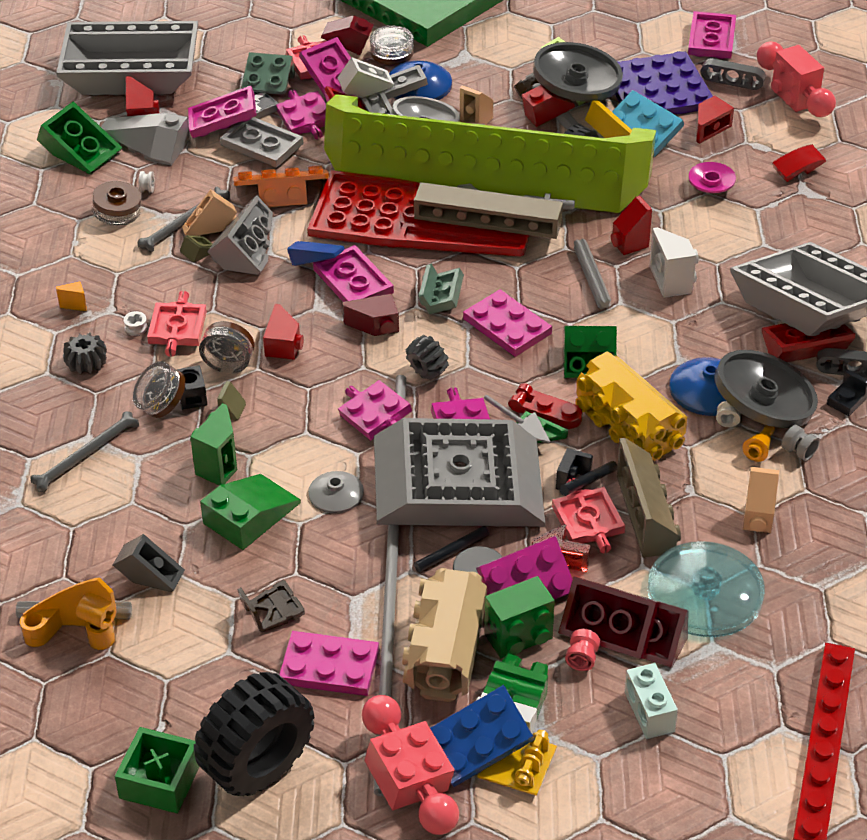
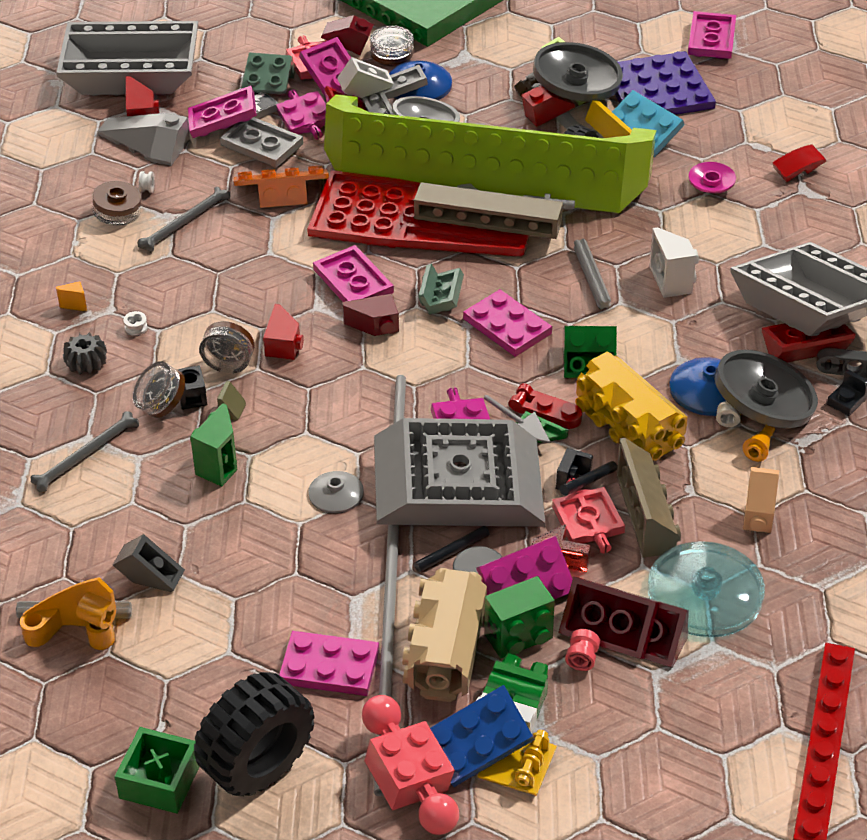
(77, 139): green slope -> none
(177, 324): coral plate -> none
(195, 247): olive slope -> none
(210, 215): light nougat slope -> none
(245, 240): light grey wedge -> none
(246, 508): green slope -> none
(278, 602): dark brown piece -> none
(309, 252): blue slope -> none
(373, 408): dark pink plate -> none
(427, 357): dark grey gear -> none
(475, 106): light nougat slope -> none
(632, 227): red slope -> none
(650, 701): light aqua brick -> none
(713, 118): red slope -> none
(741, 69): dark grey beam -> none
(797, 78): coral brick -> none
(800, 442): light grey wheel -> none

